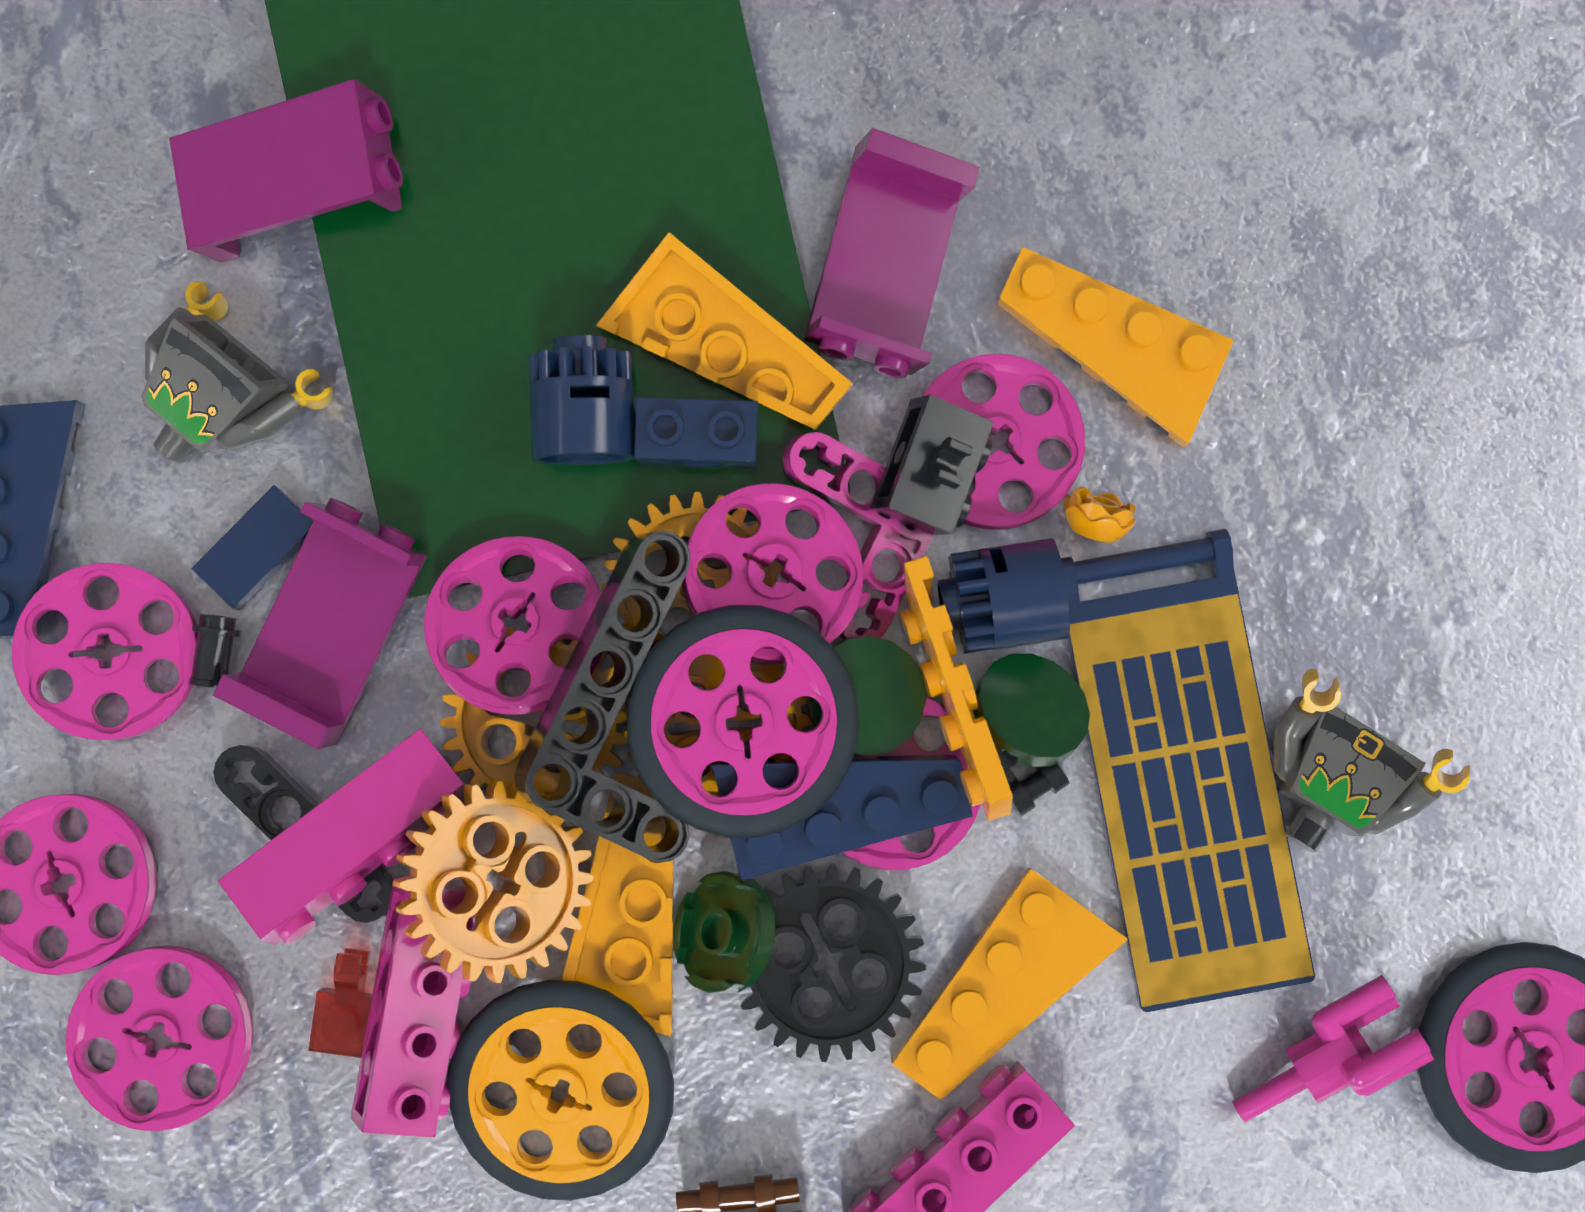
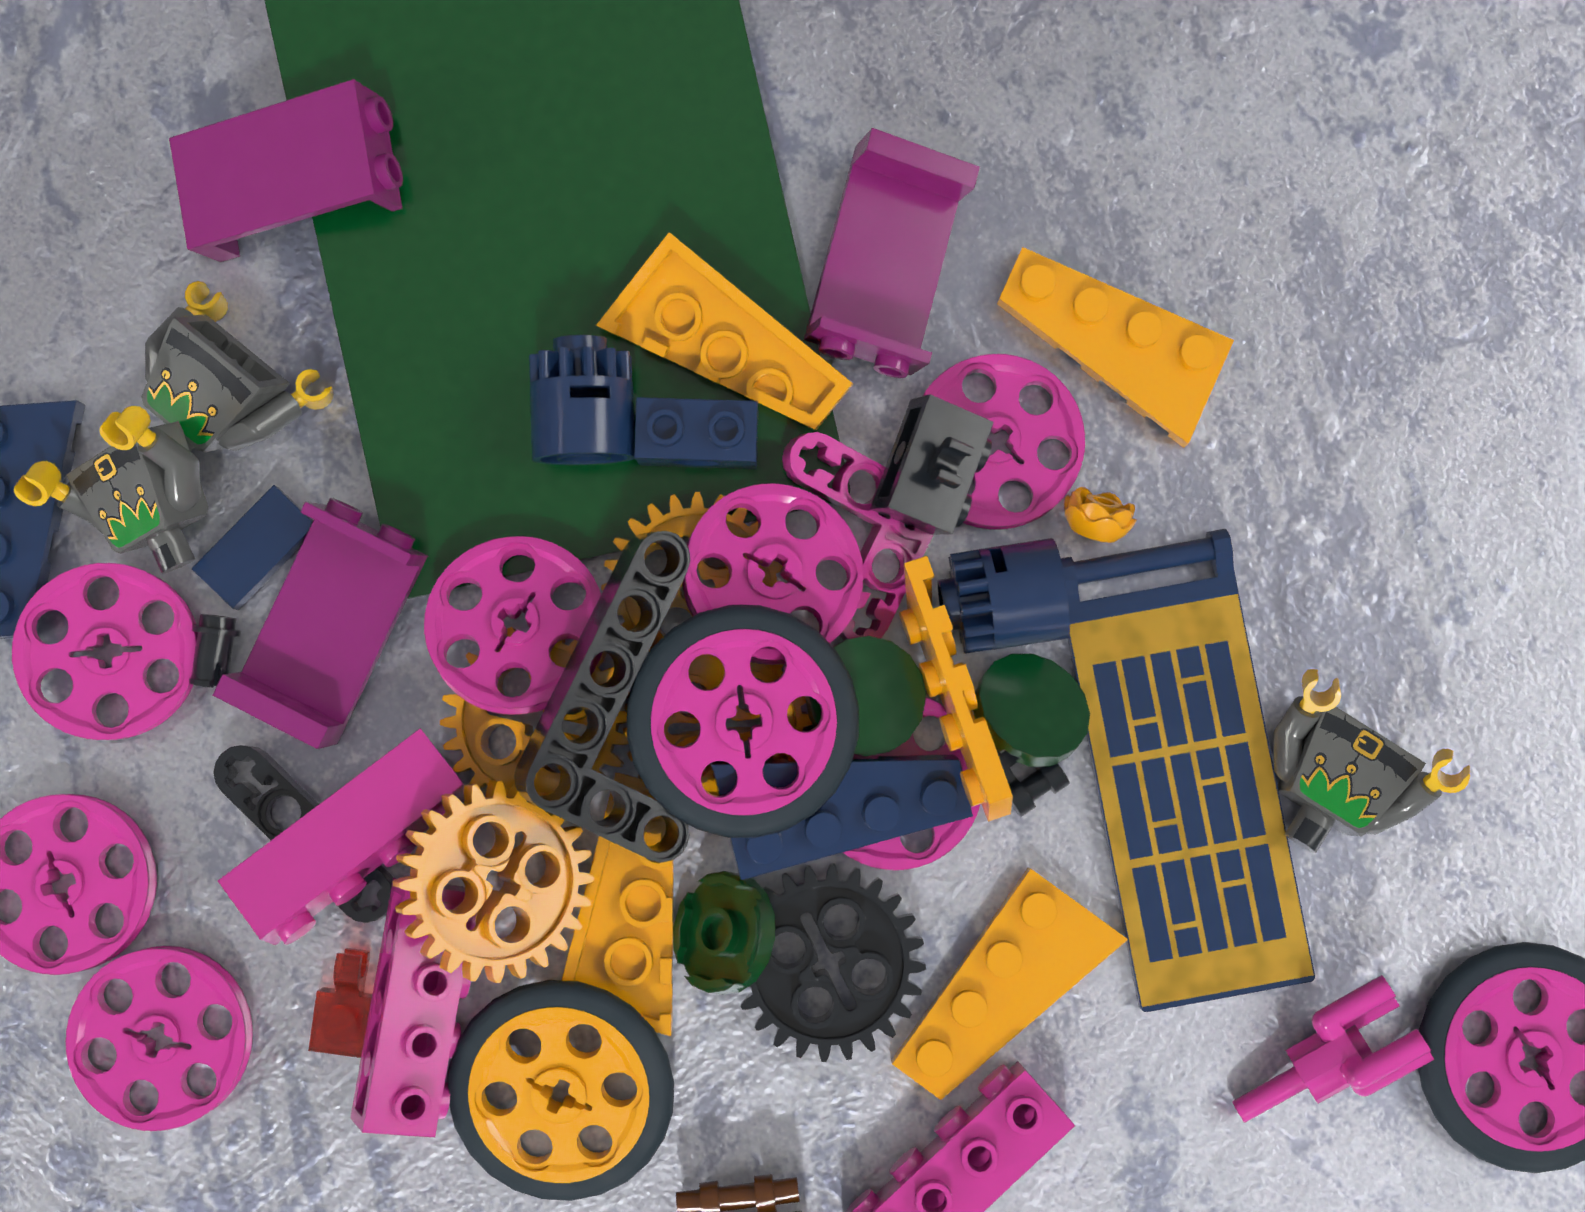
(132, 491): none -> torso

